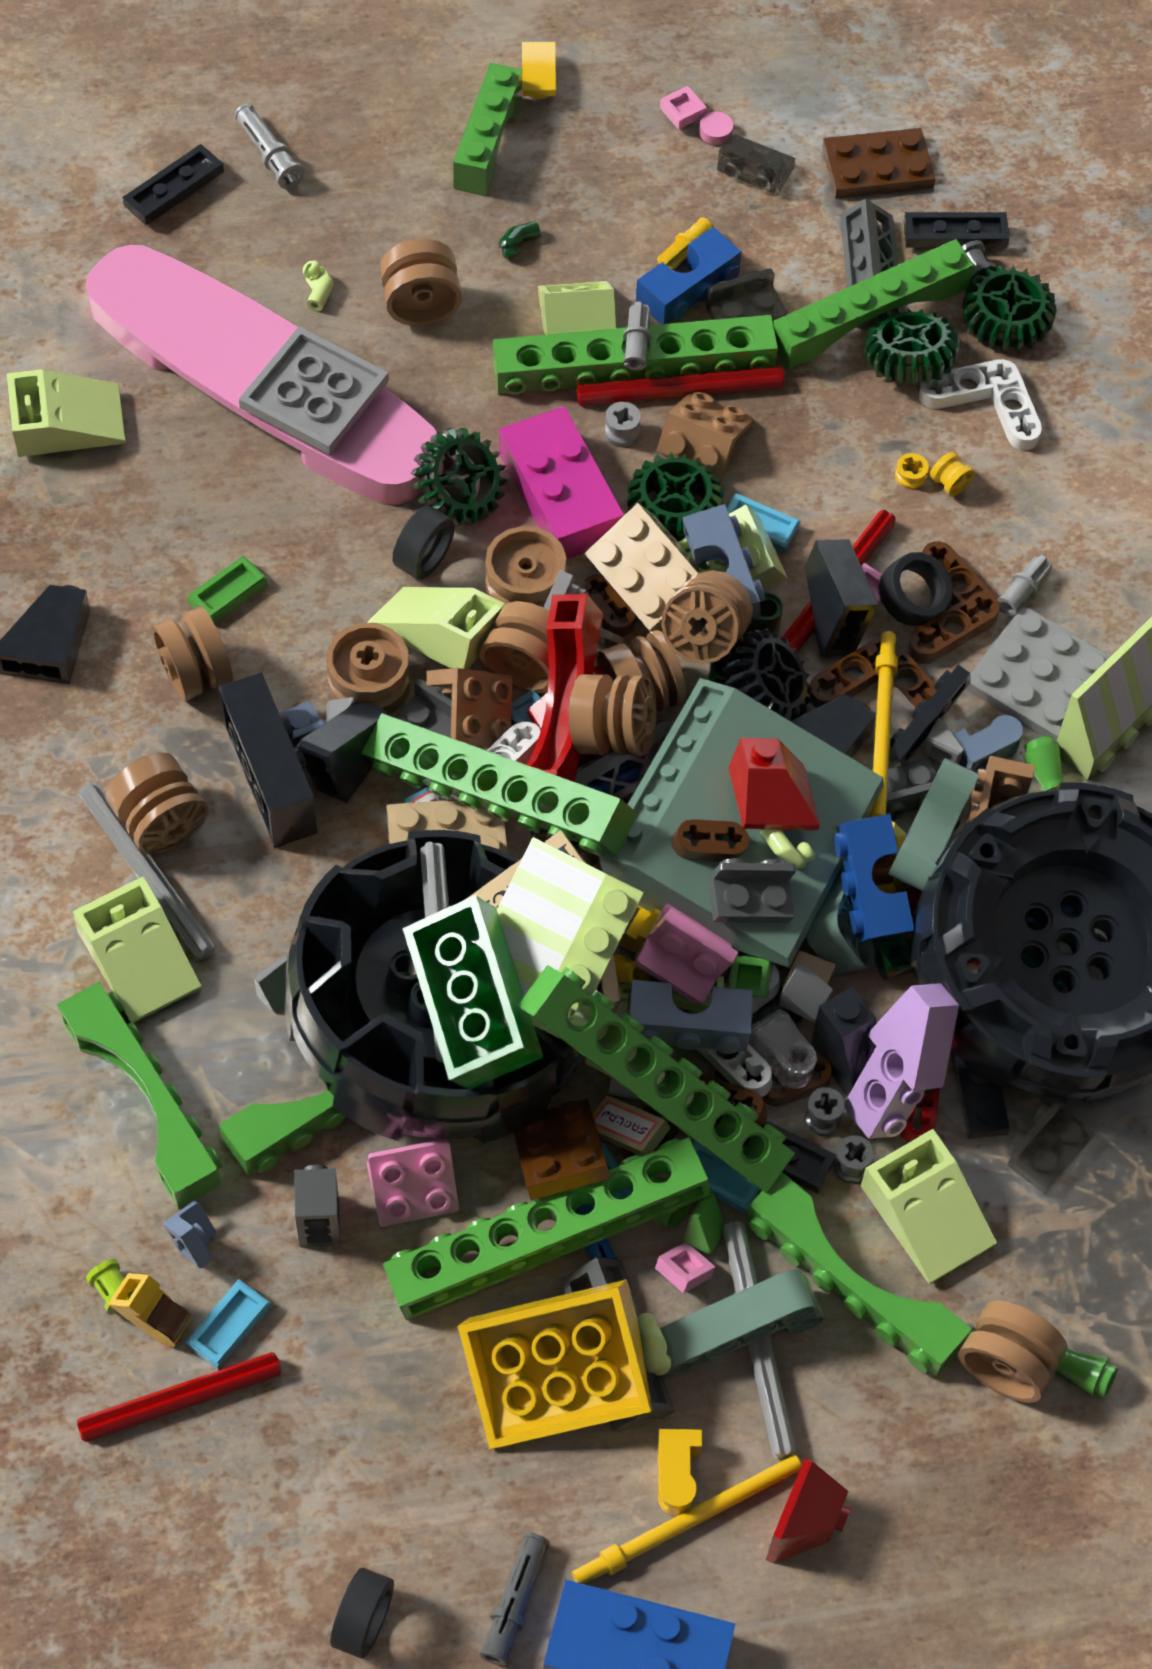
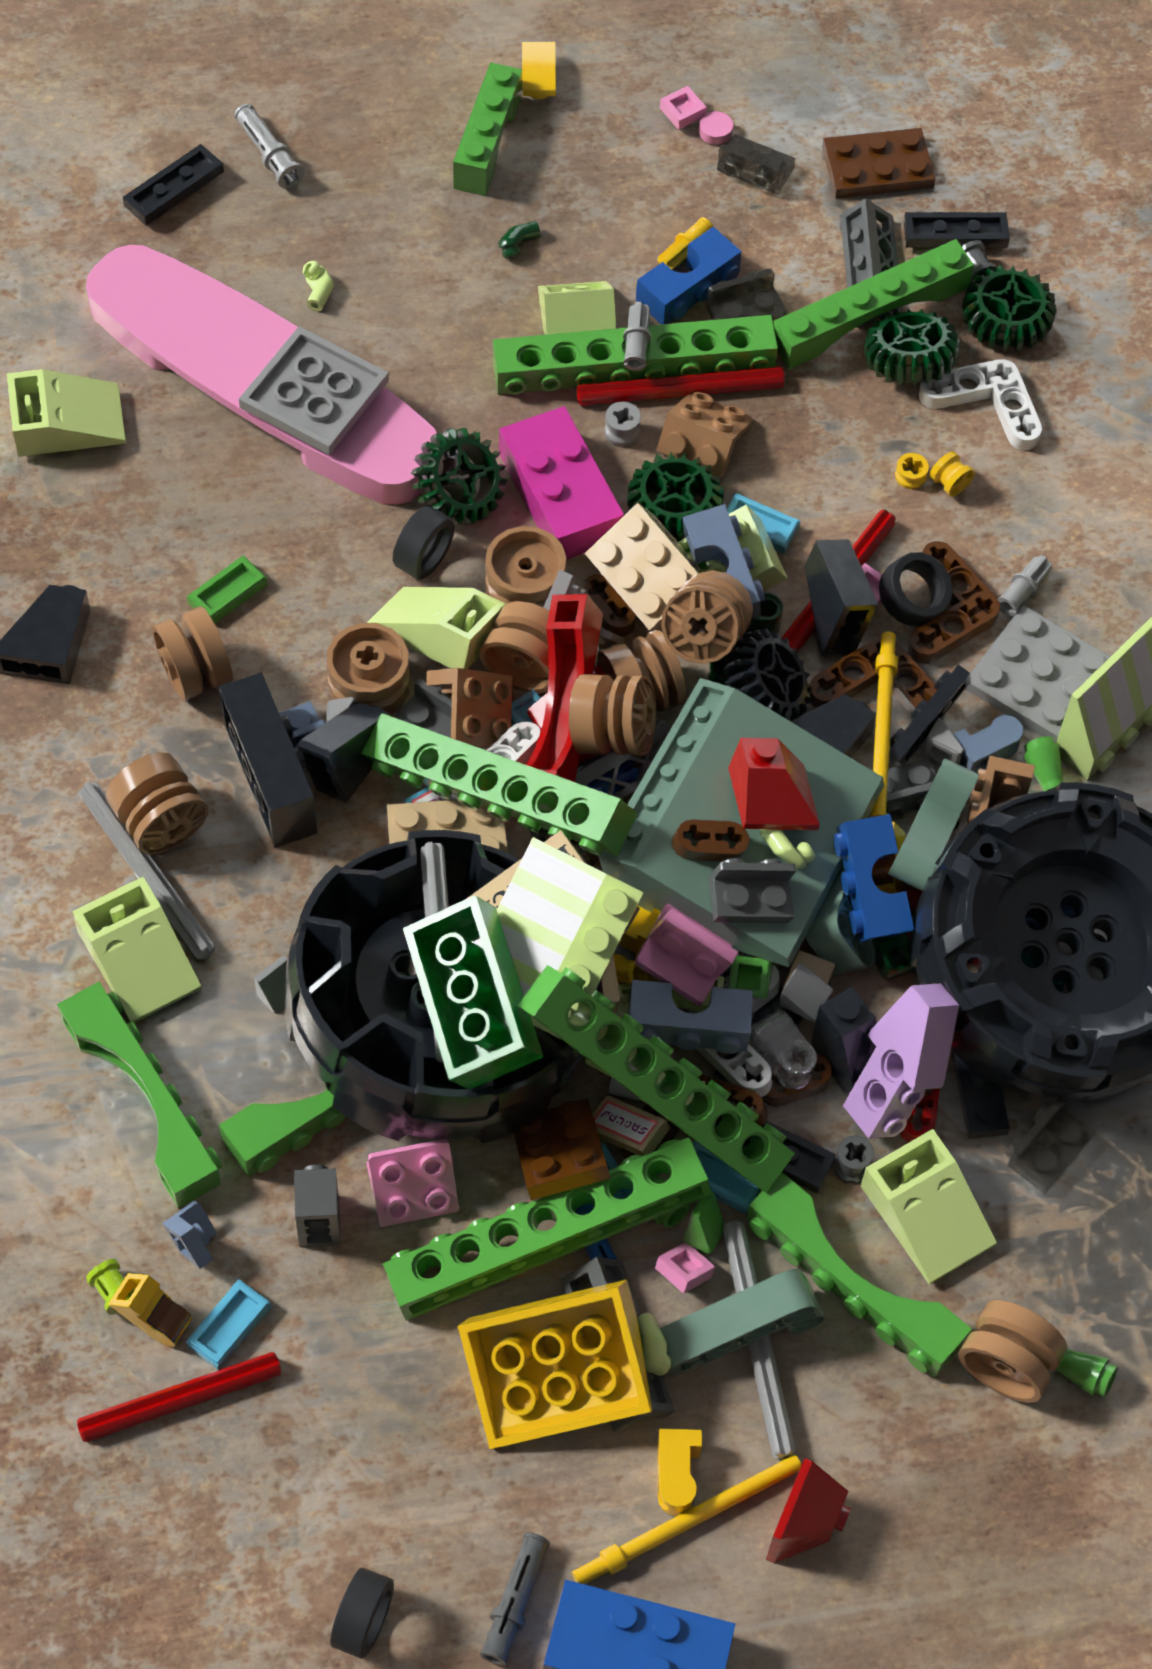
(420, 282): medium nougat wheel -> none
(834, 1107): dark grey bush -> none

